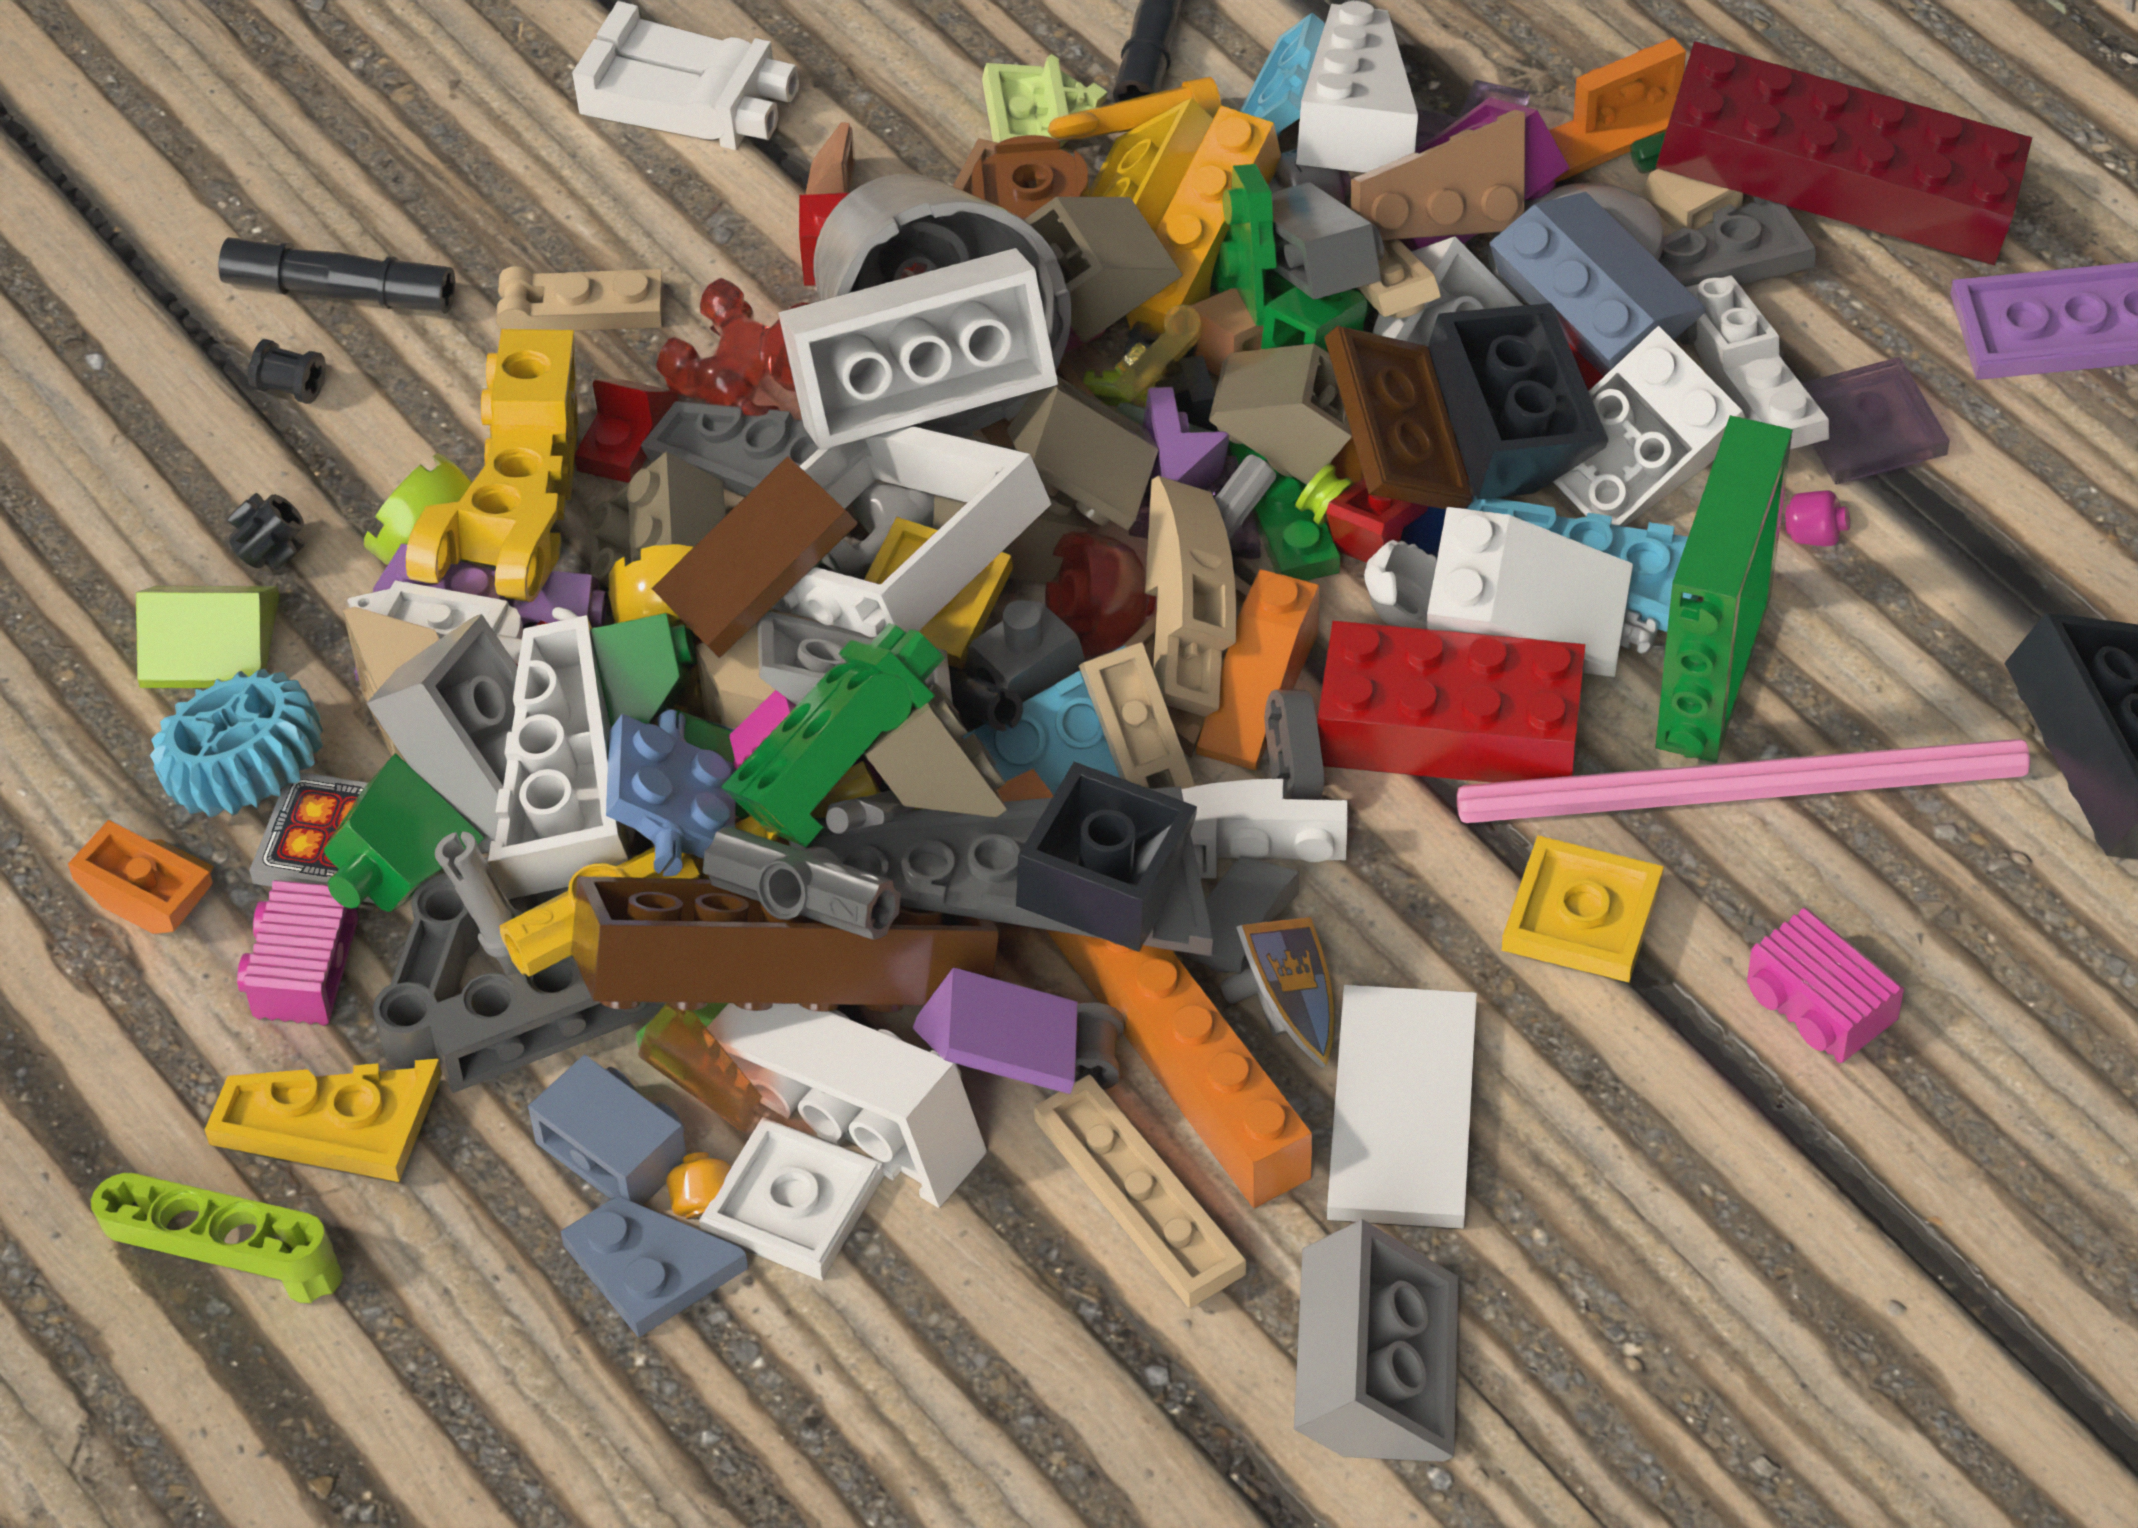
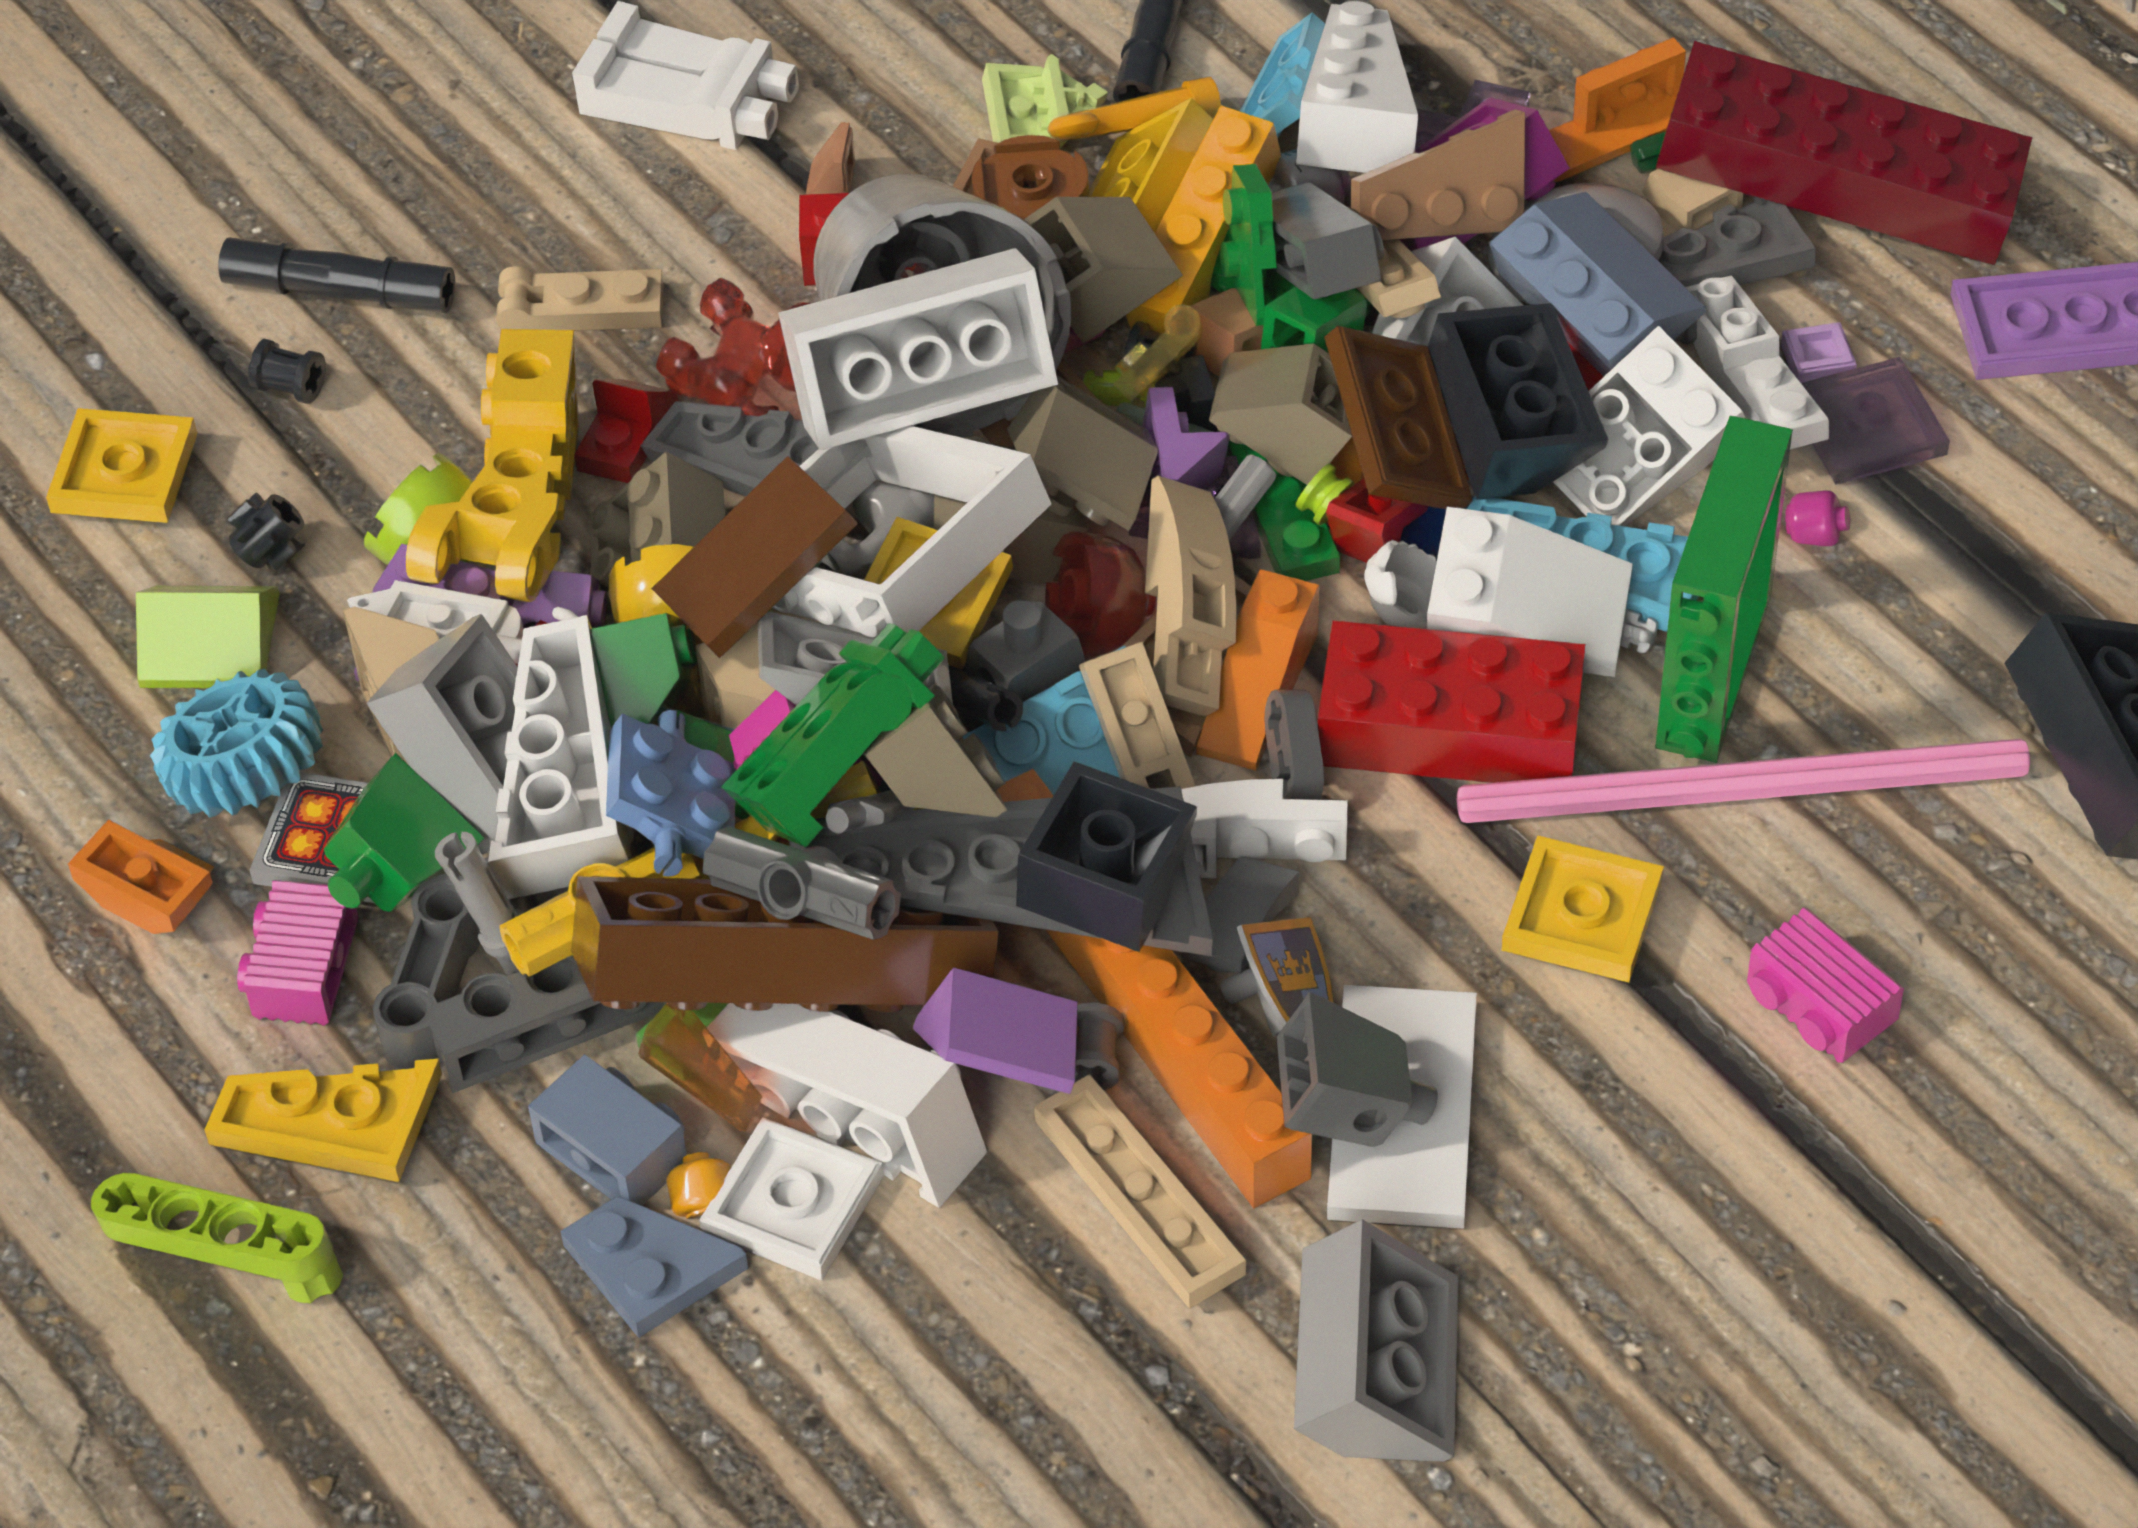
(122, 465): none -> yellow plate
(1347, 1076): none -> dark grey torso
(1817, 351): none -> lavender tile

